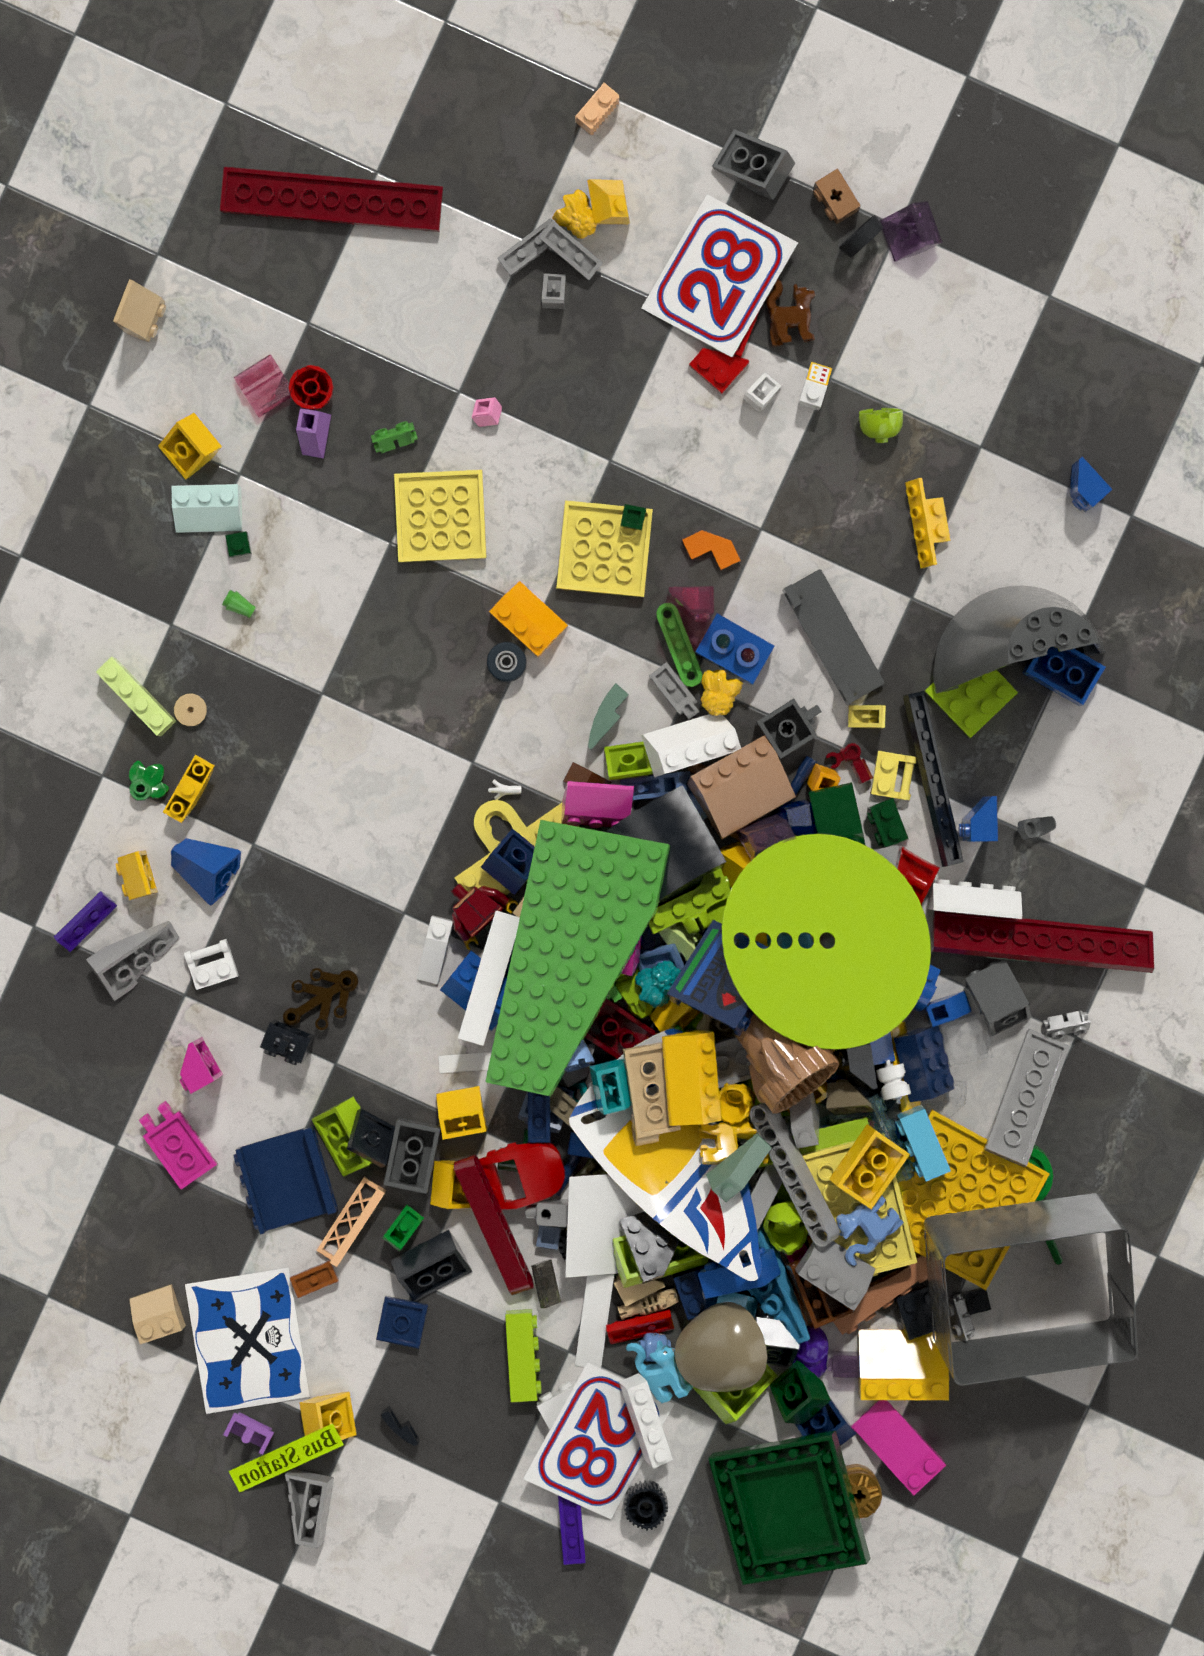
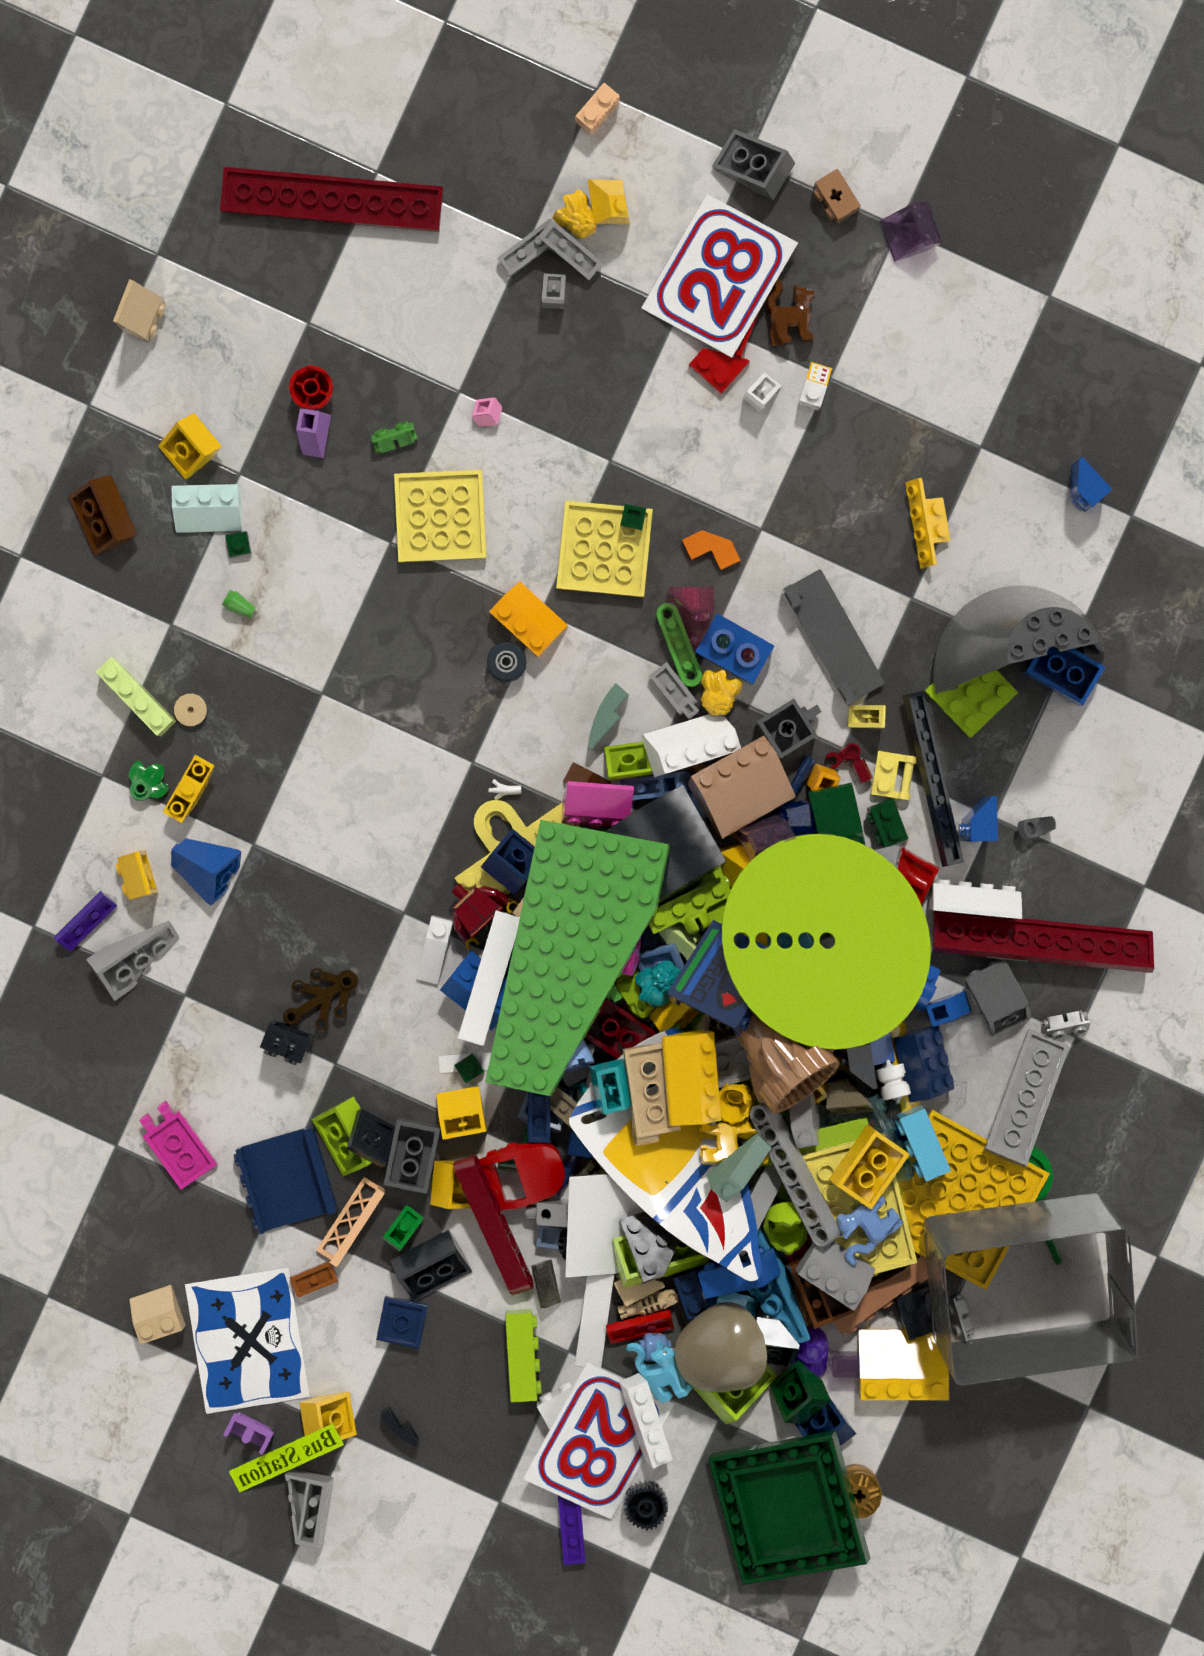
(102, 515): none -> reddish brown slope
(198, 1067): dark pink slope -> none
(214, 971): white plate -> none
(264, 385): clear pink slope -> none
(469, 1068): none -> dark green plate
(861, 236): black tyre -> none
(881, 423): lime cylinder -> none
(899, 1445): dark pink slope -> none
(977, 1301): black plate -> none

